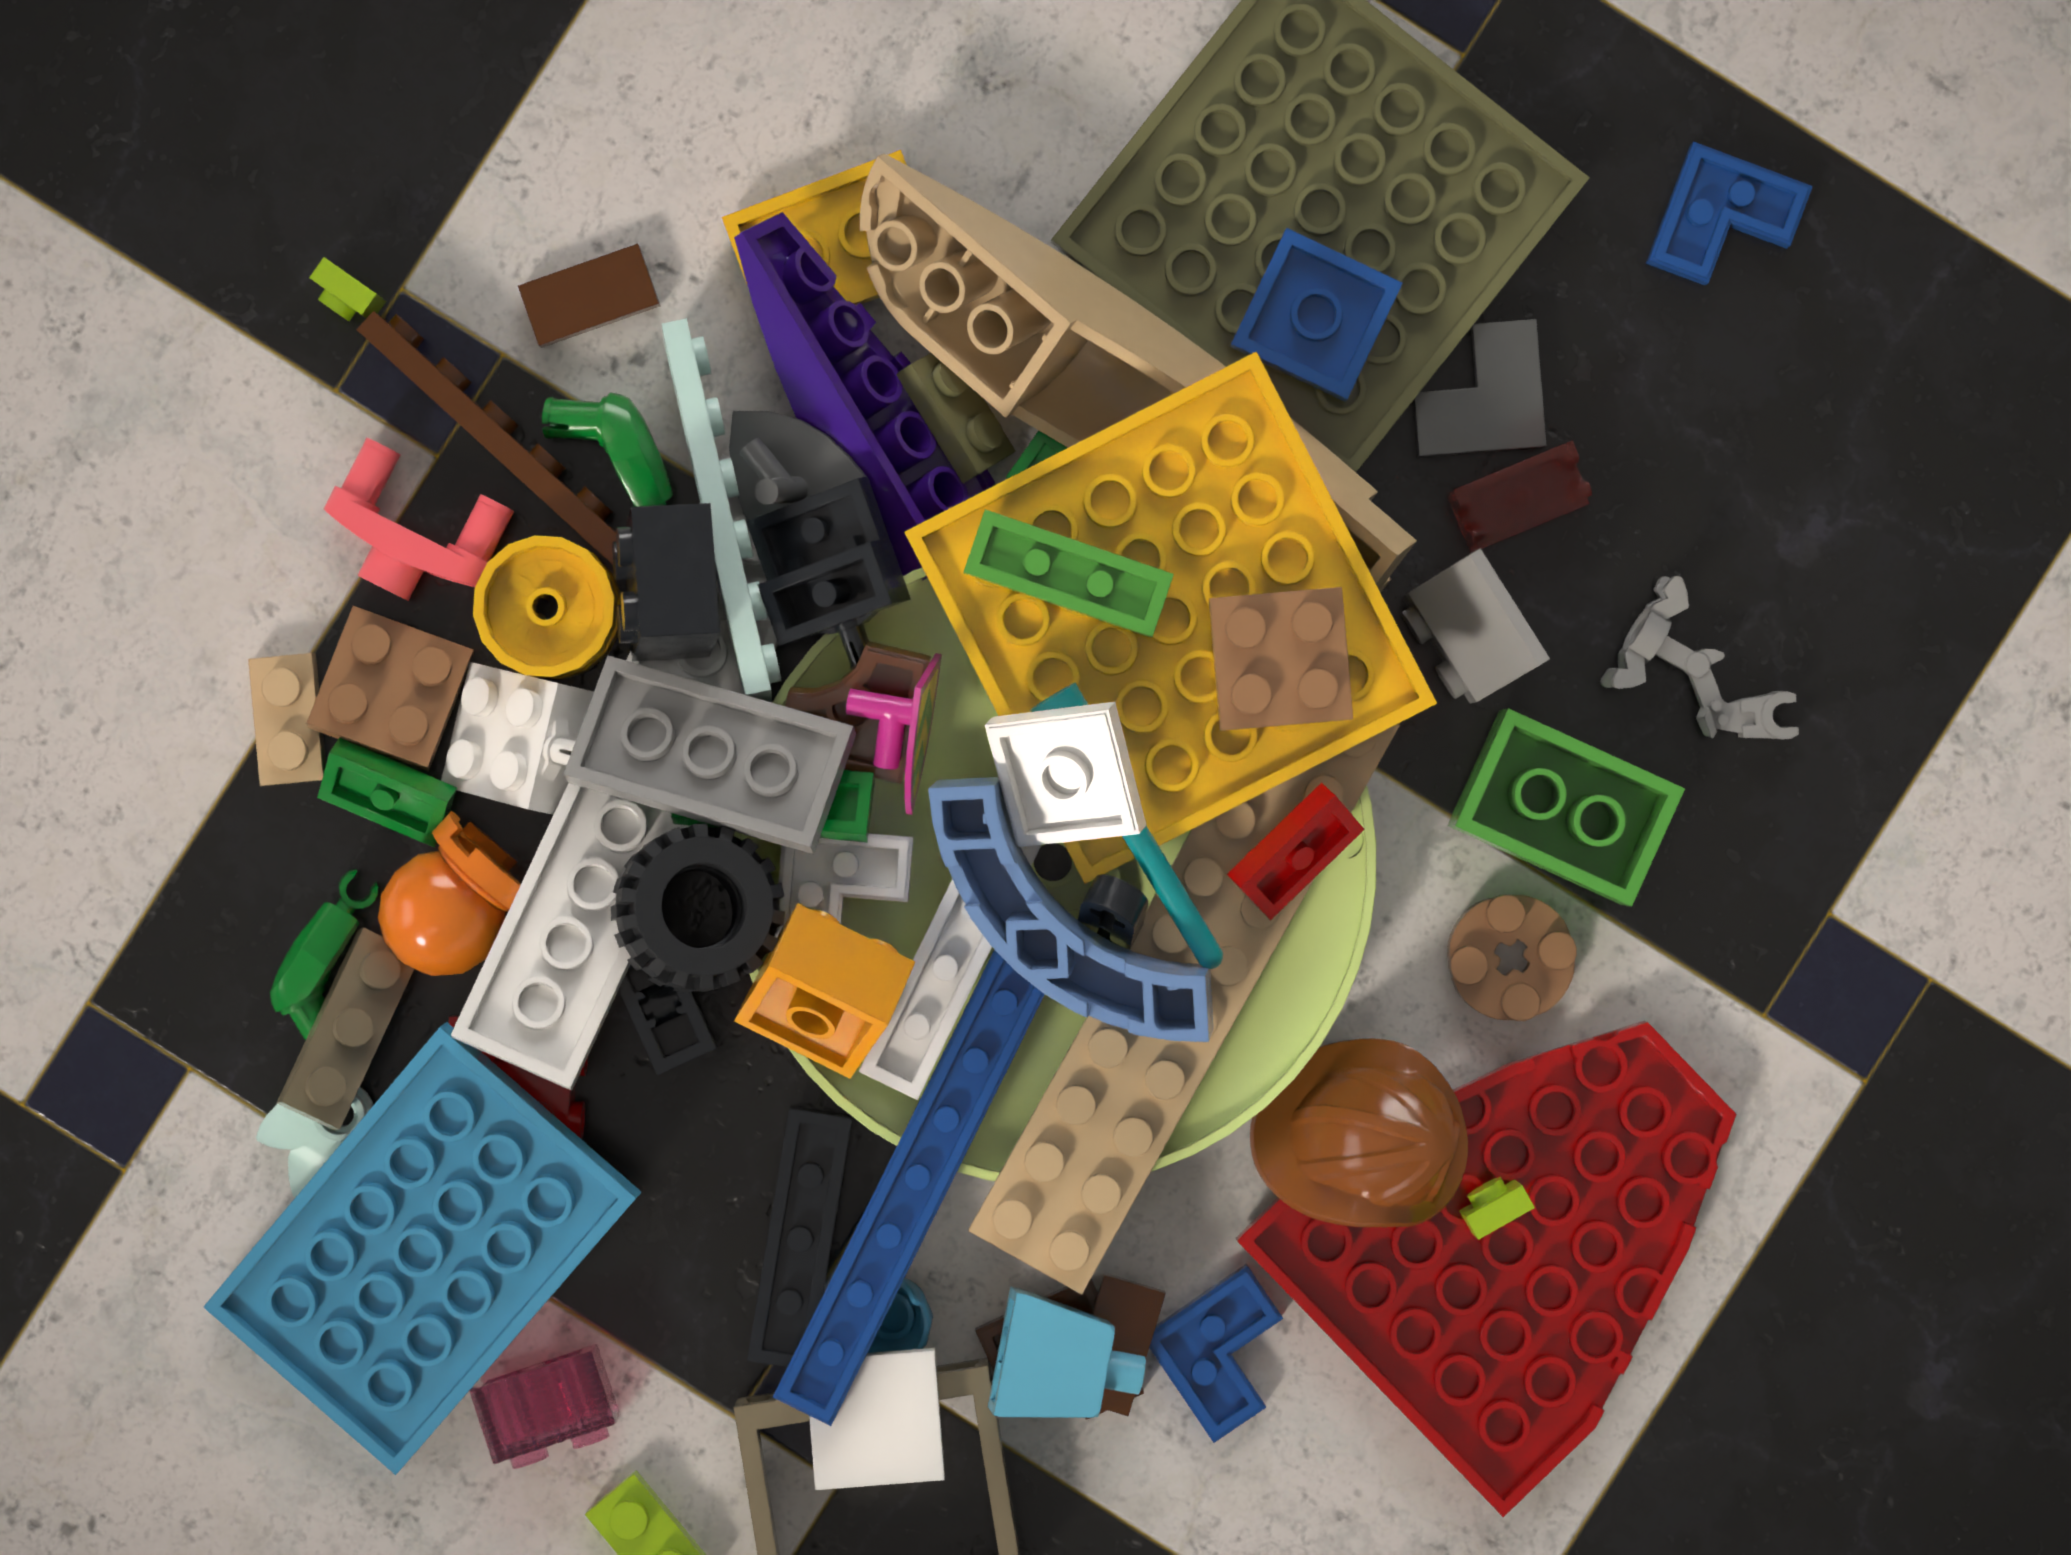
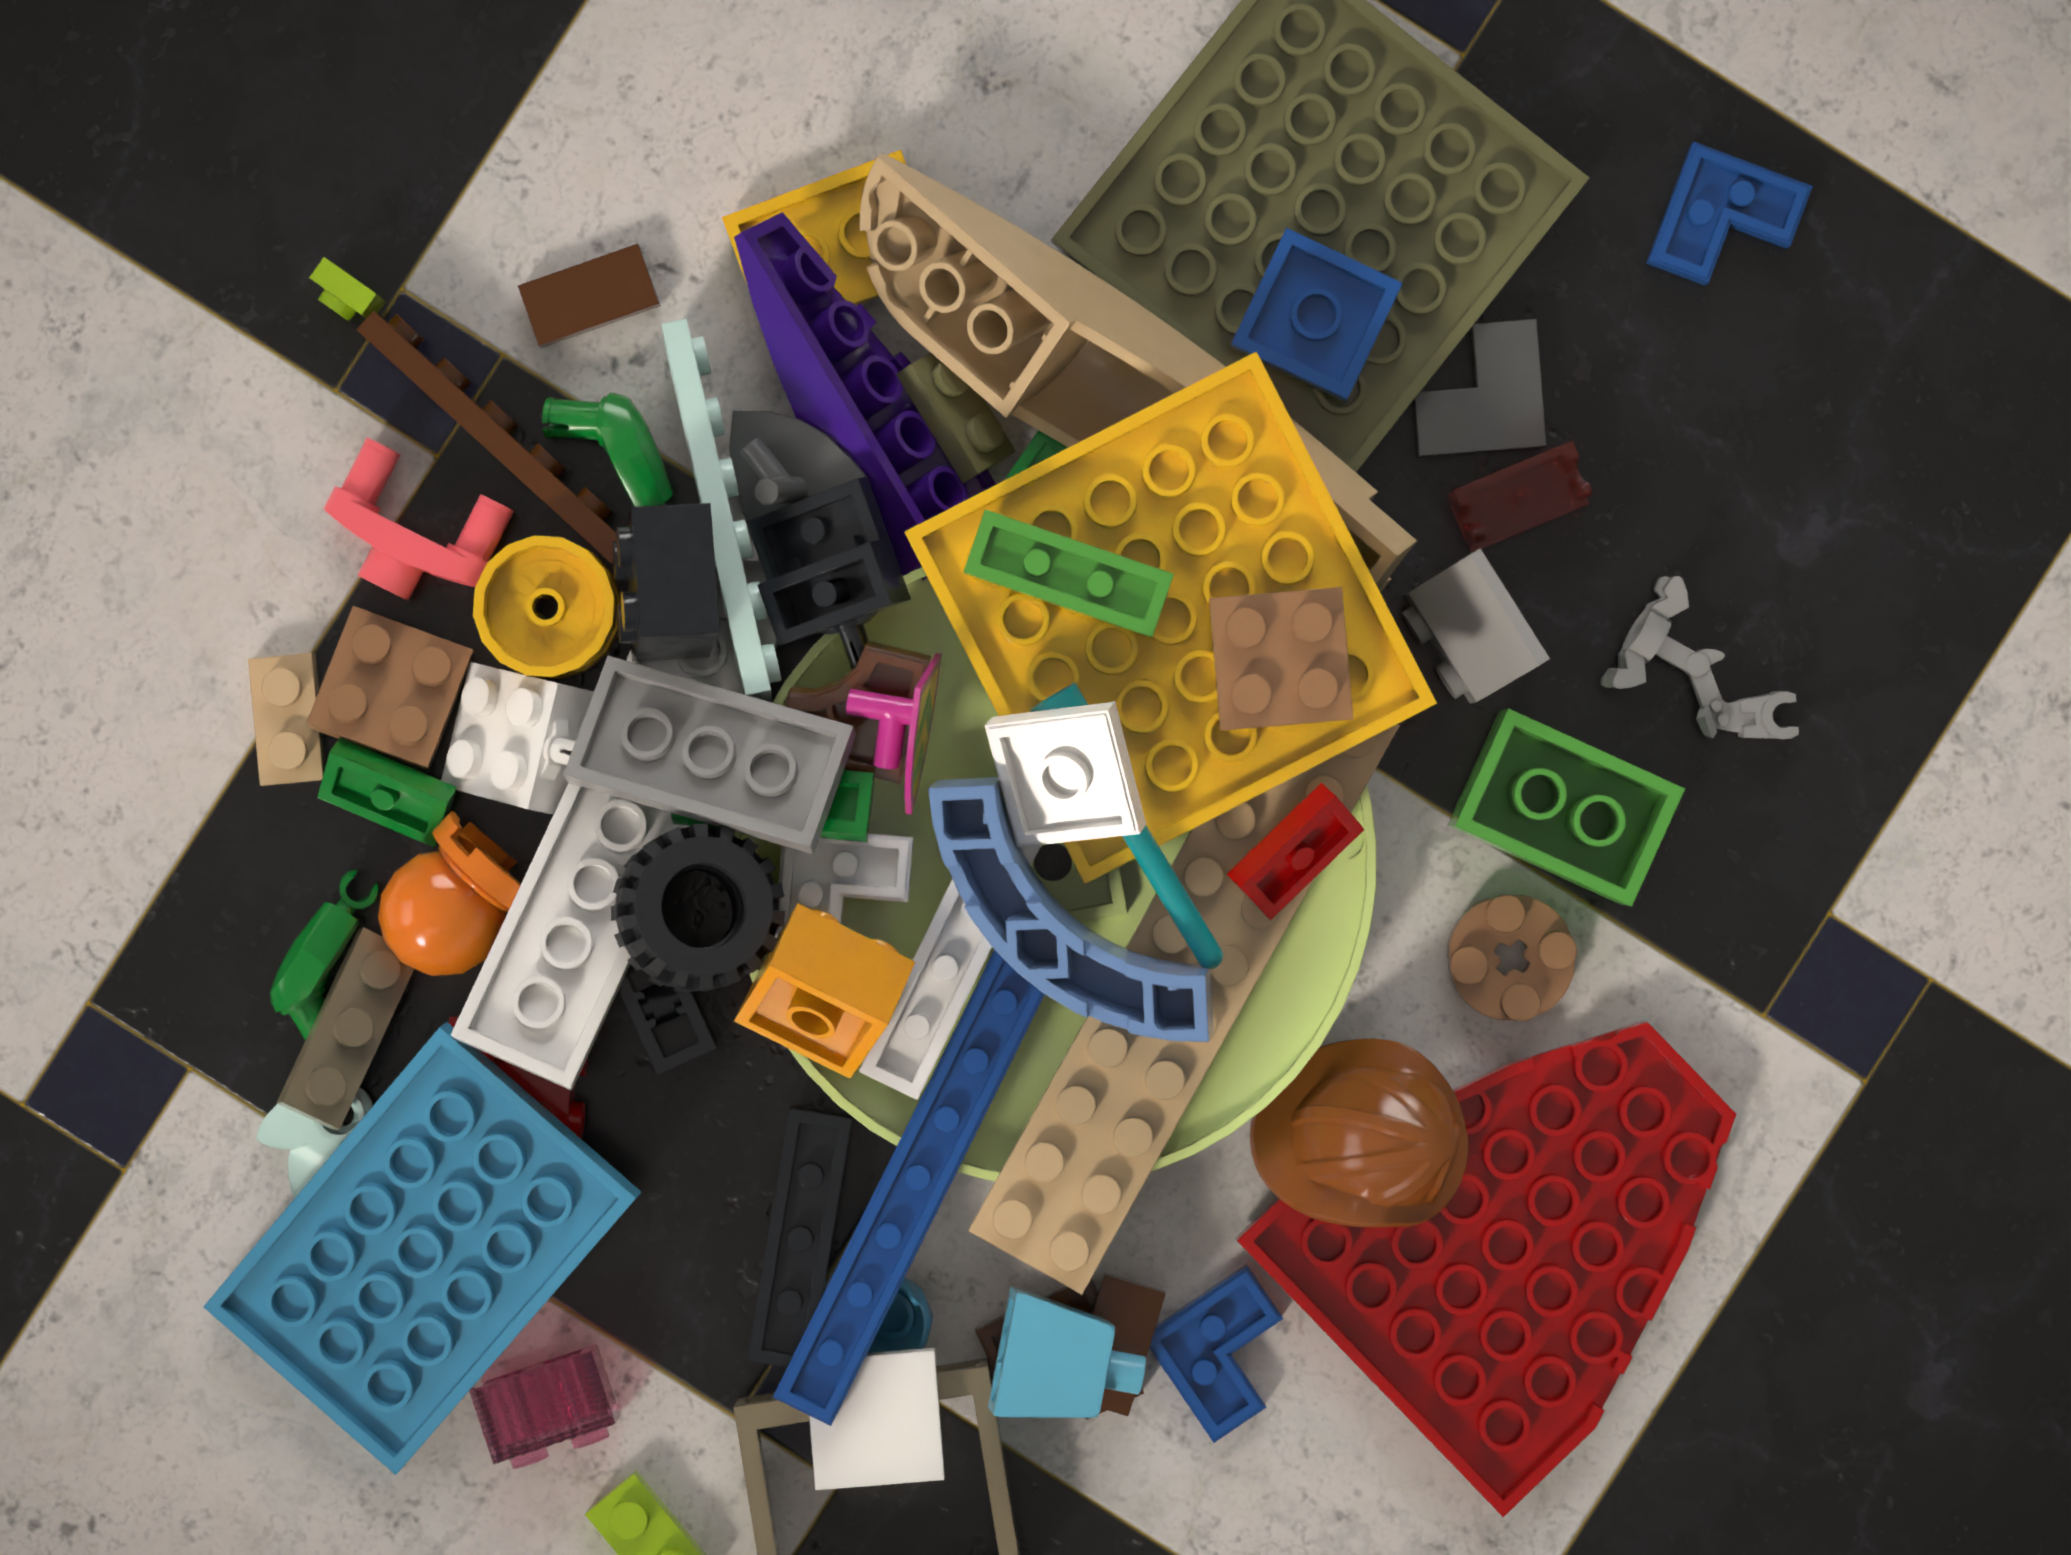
(1114, 910): black beam -> none
(1495, 1206): lime plate -> none

